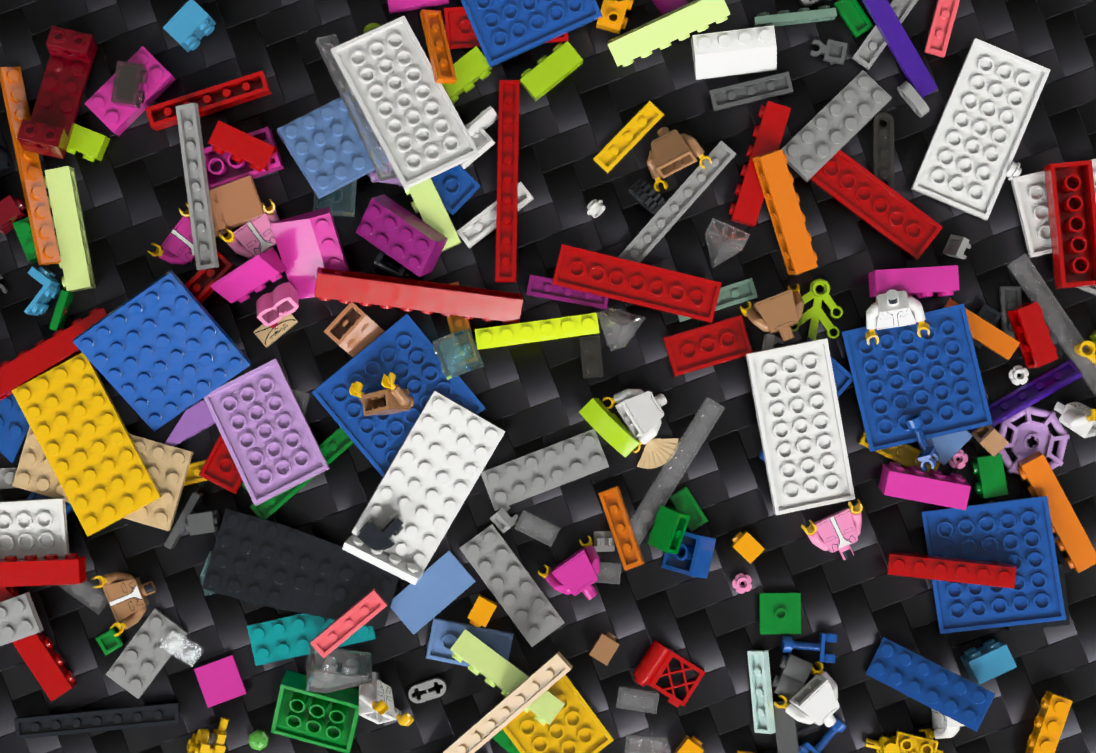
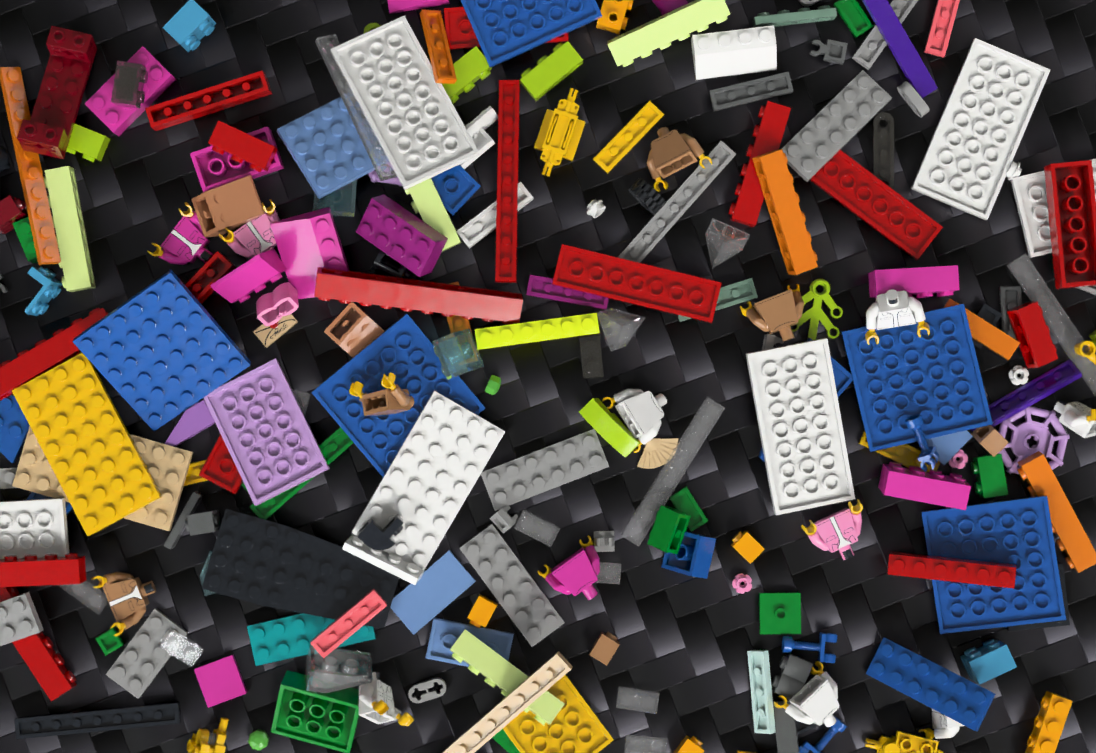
(61, 310): green tile -> none
(197, 186): light grey plate -> none
(493, 385): none -> bright green tile
(560, 133): none -> yellow piece
(621, 528): orange tile -> none
(653, 666): red piece -> none
(707, 345): red tile -> none
(956, 246): light grey tile -> none

